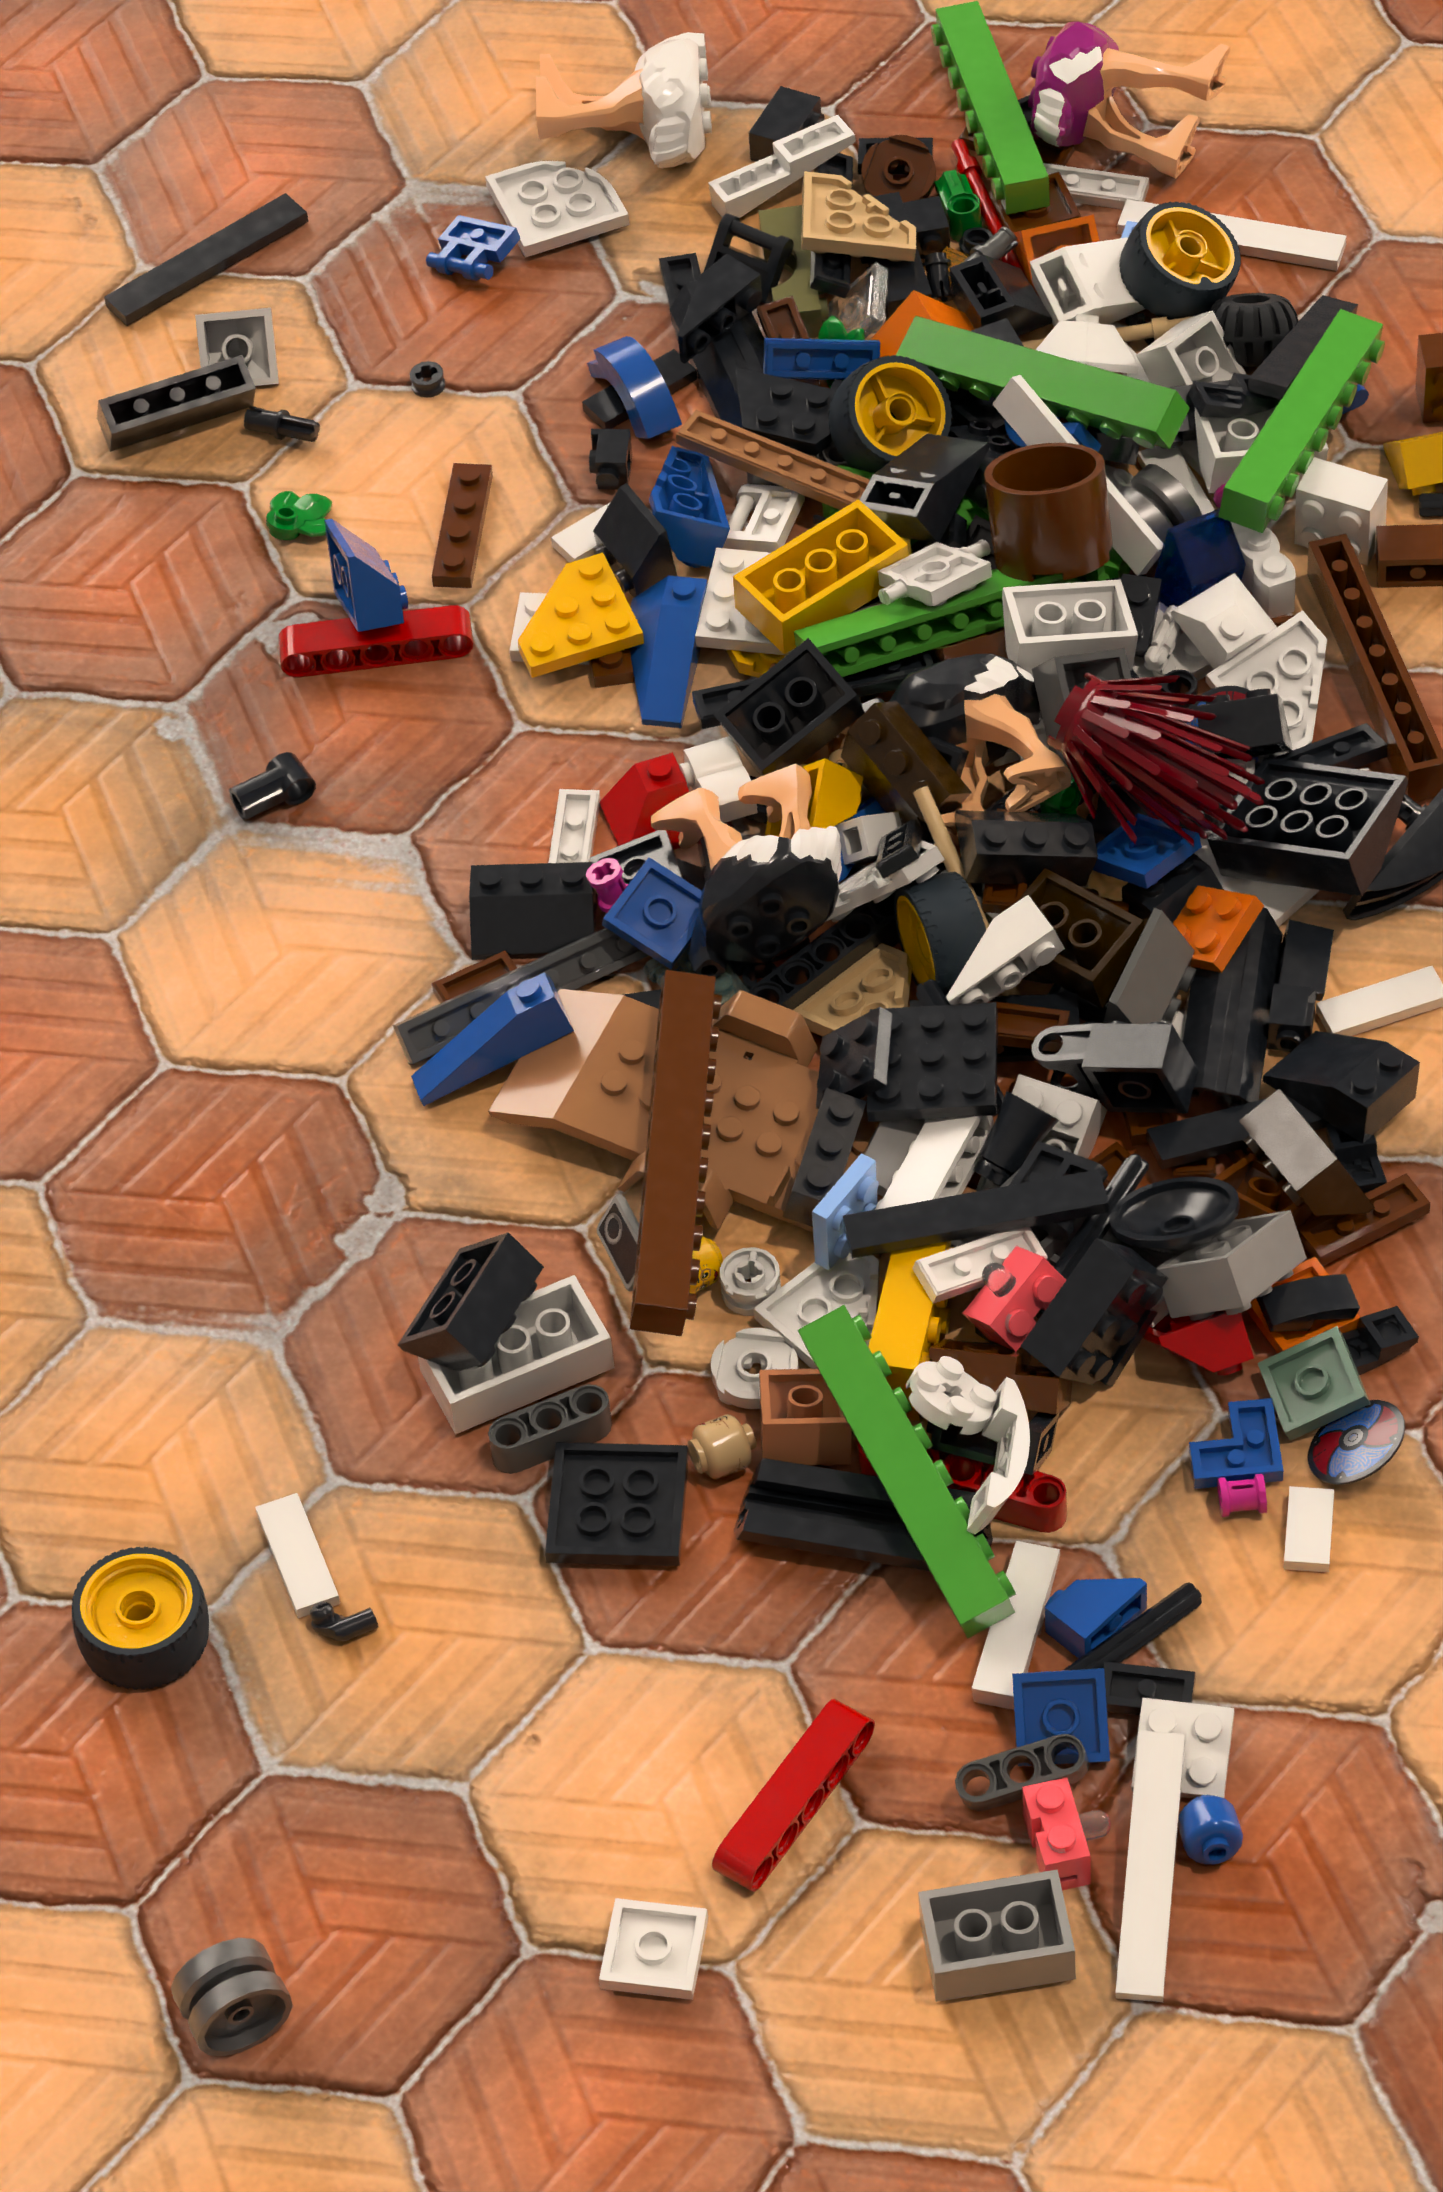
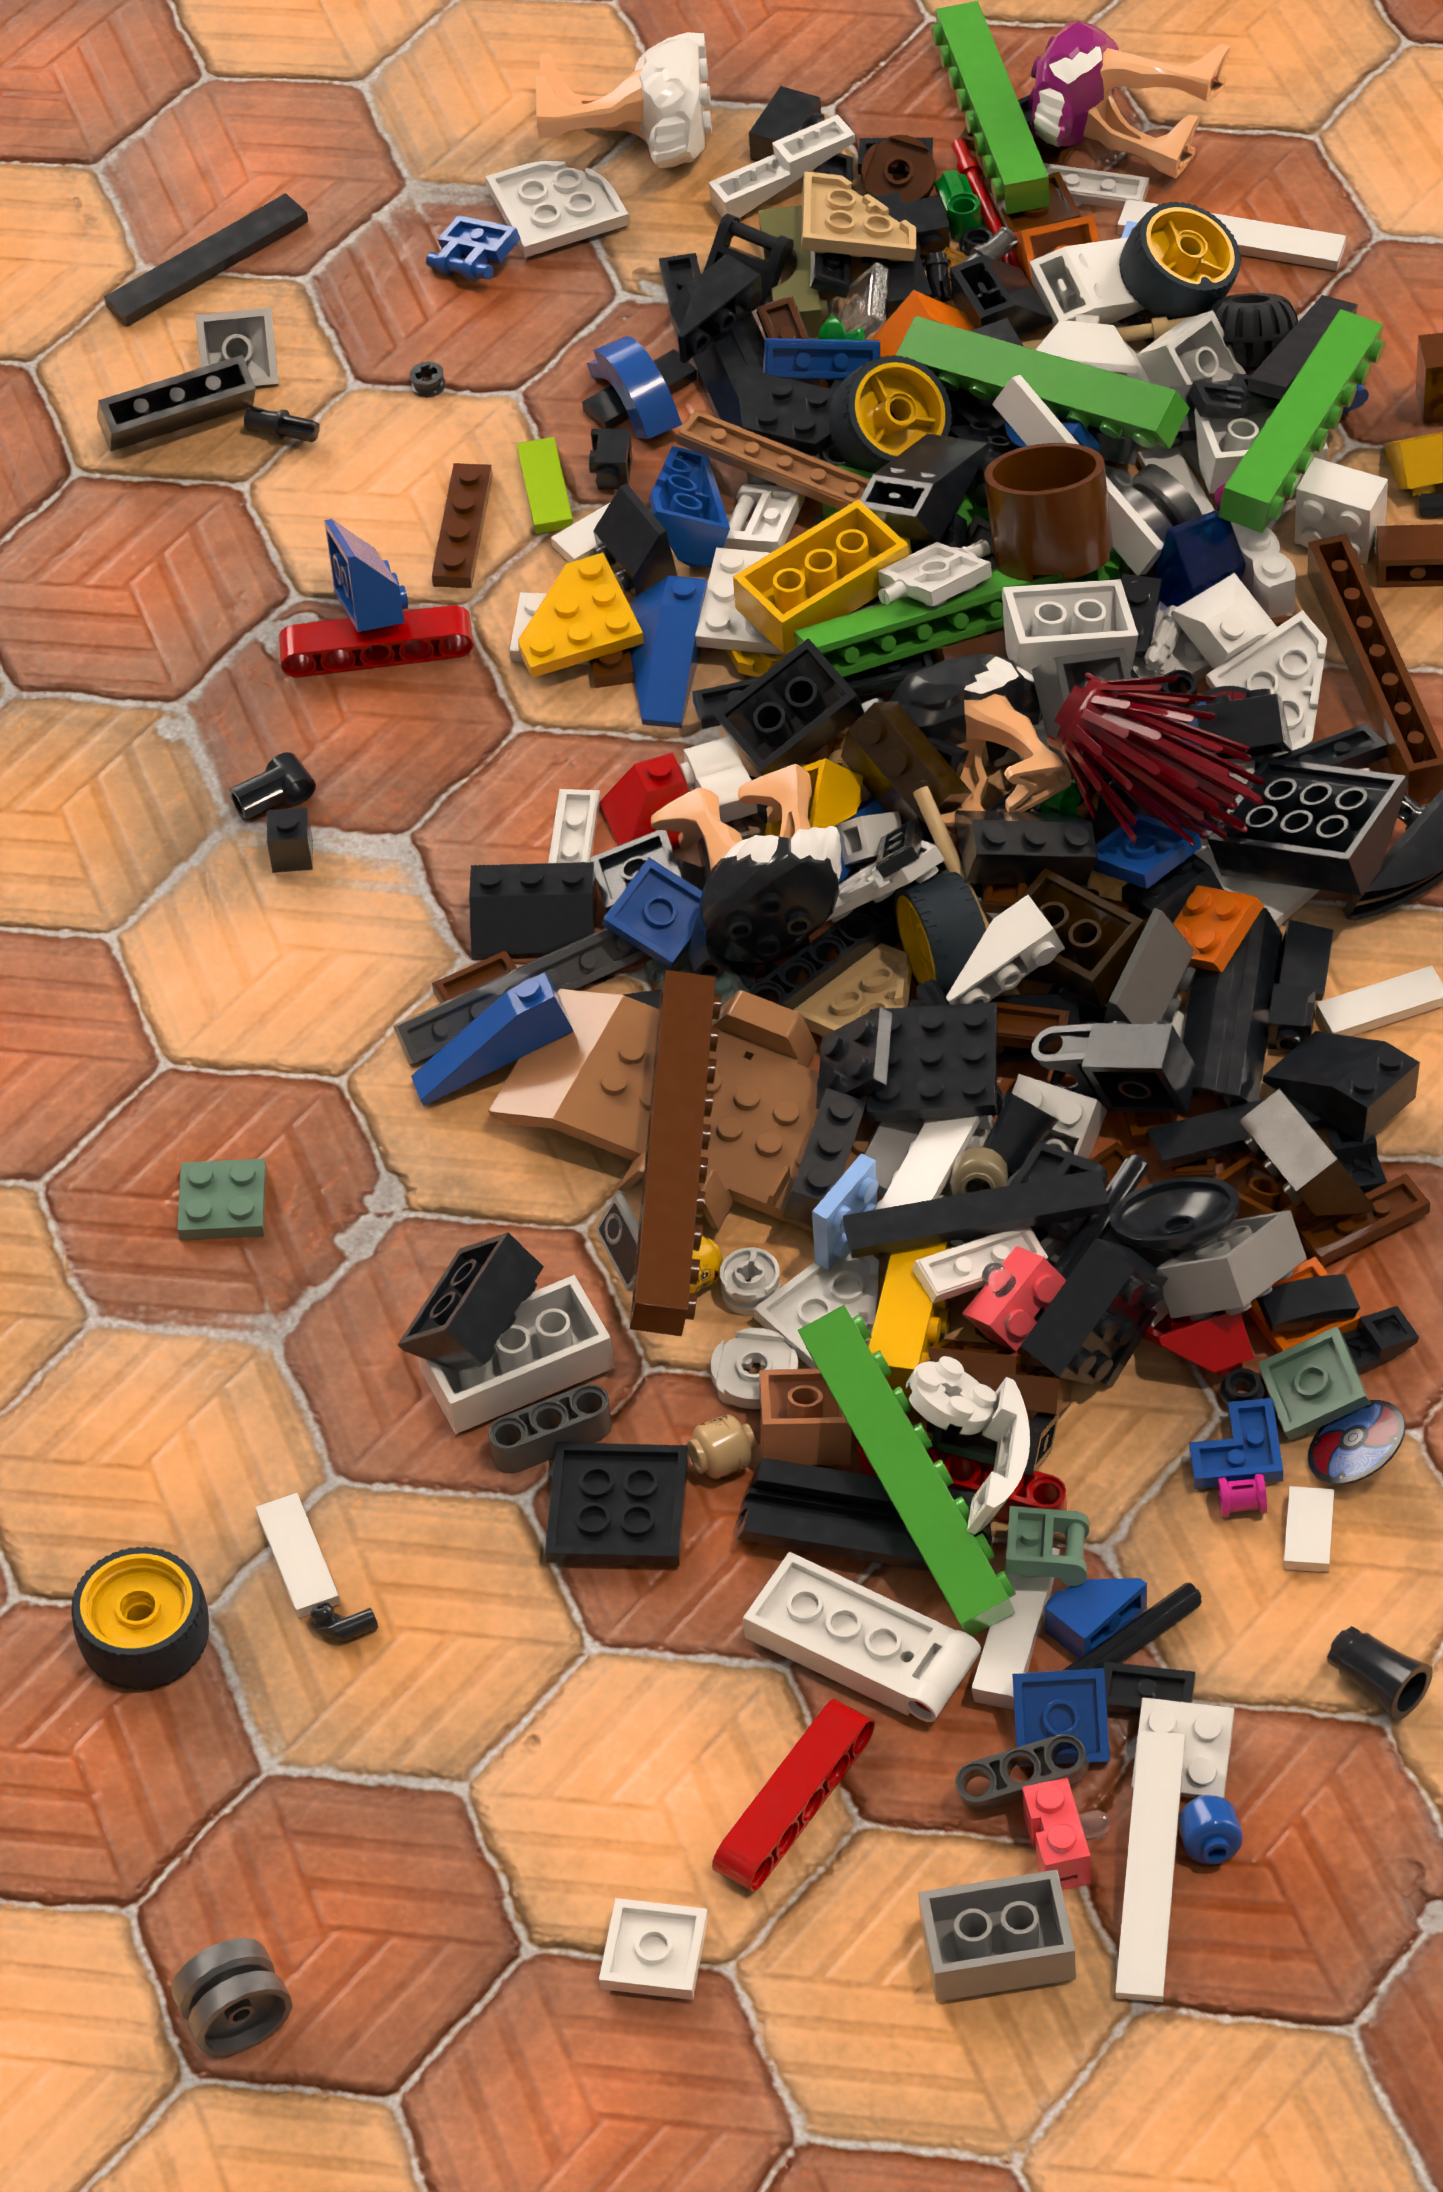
(222, 1199): none -> sand green plate
(289, 840): none -> black brick
(297, 515): green plate -> none
(544, 485): none -> lime tile
(607, 880): dark pink bush -> none
(860, 1638): none -> white hinge
(978, 1171): none -> dark tan head
(1032, 1542): none -> sand green plate
(1241, 1380): none -> black plate
(1380, 1671): none -> black plant

